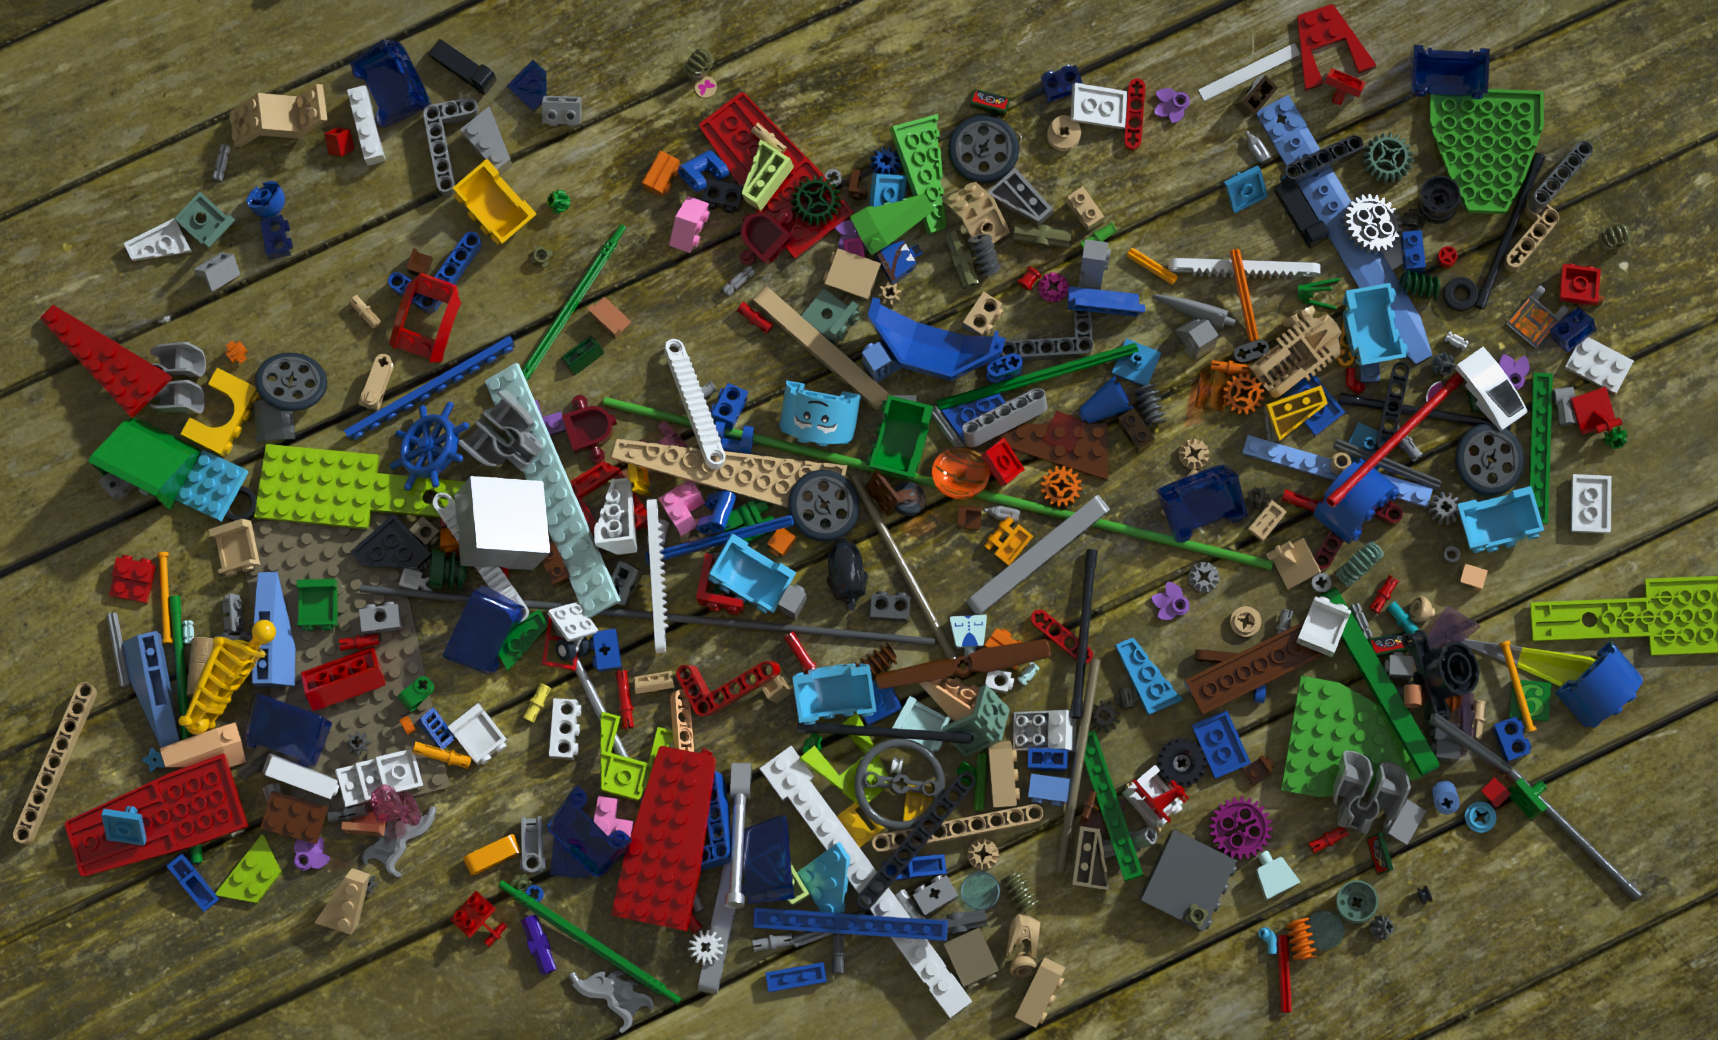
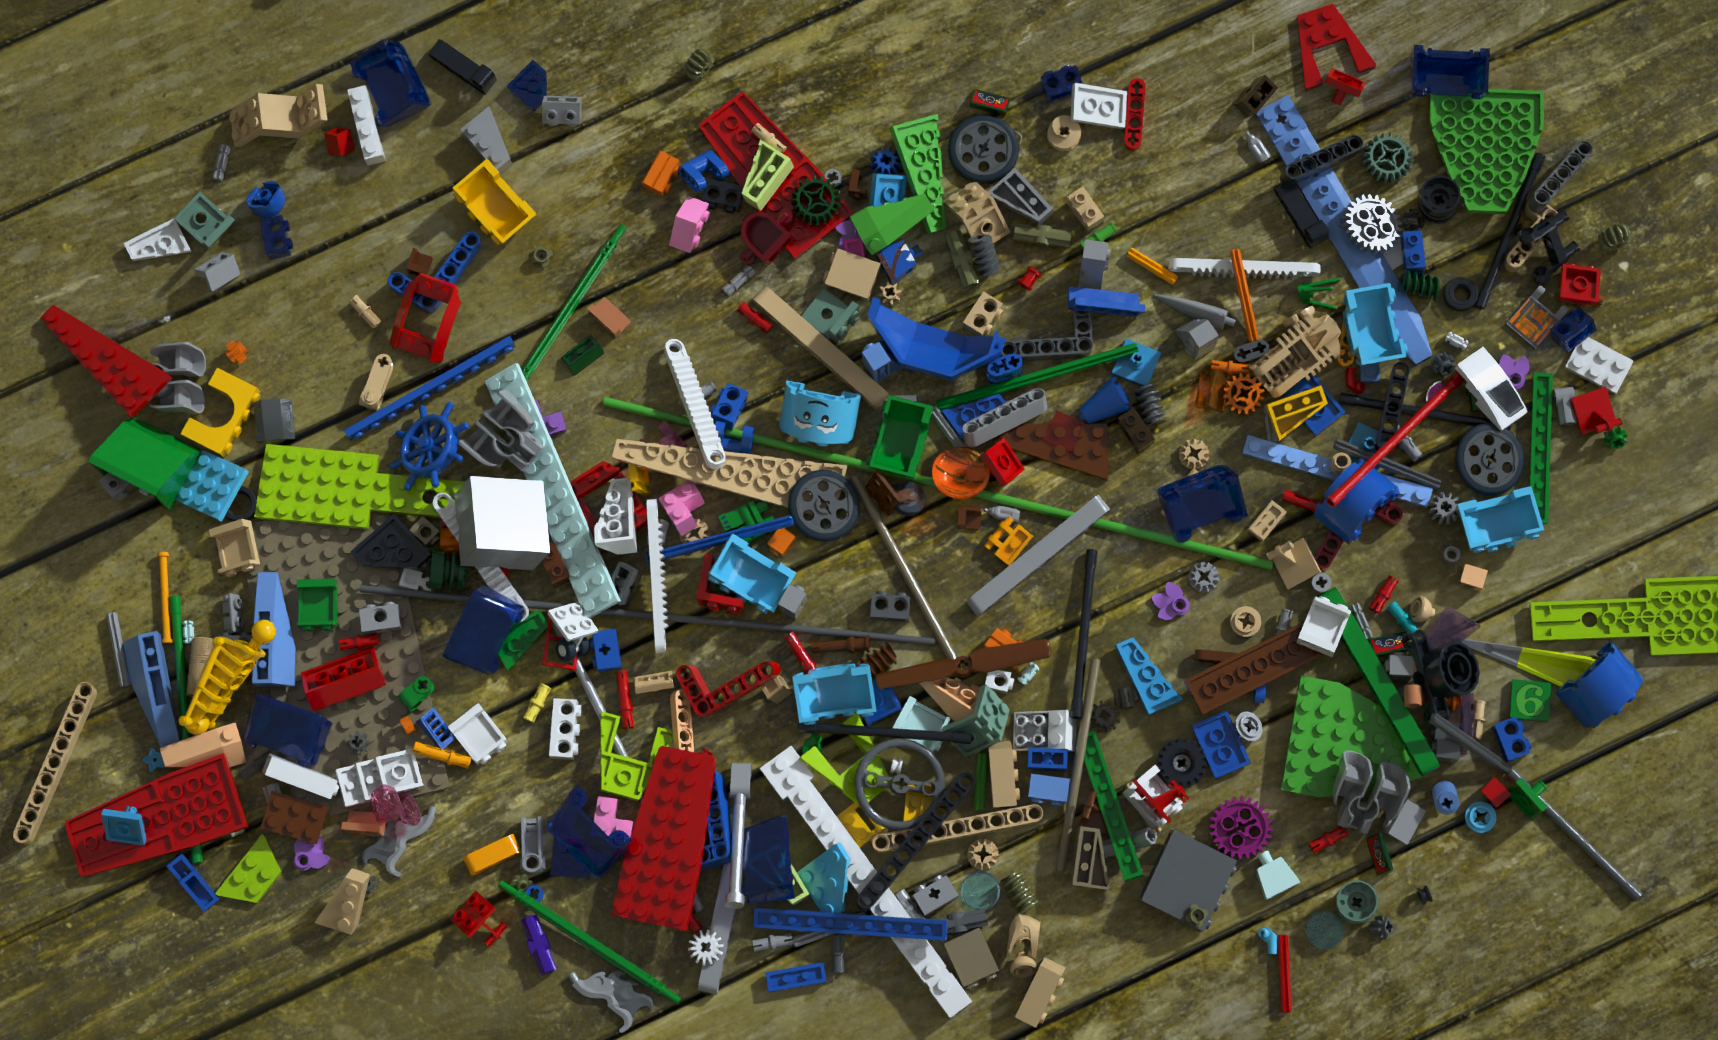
(132, 579): red plate -> none
(286, 402): wedge -> none
(348, 813): dark grey pin -> none
(440, 141): light grey beam -> none
(558, 201): green gear -> none
(588, 428): dark red piece -> none
(706, 87): tan sticker -> none
(721, 504): blue connector -> none
(846, 572): black piece -> none
(851, 645): none -> reddish brown pin
(920, 867): blue slope -> none
(964, 767): green plant -> none
(968, 632): light aqua torso -> none
(1052, 295): dark pink gear -> none
(1053, 486): orange gear -> none
(1059, 639): red beam -> none
(1169, 105): medium lavender plate -> none
(1245, 189): dark azure tile -> none
(1249, 71): white sticker -> none
(1253, 723): none -> light grey gear
(1257, 498): clear smoke gear -> none
(1258, 770): reddish brown bracket -> none
(1300, 939): orange piece -> none
(1359, 564): sand green gear -> none
(1447, 253): red wheel -> none
(1517, 686): light orange bar -> none
(1557, 254): none -> black connector
(1591, 504): white plate -> none

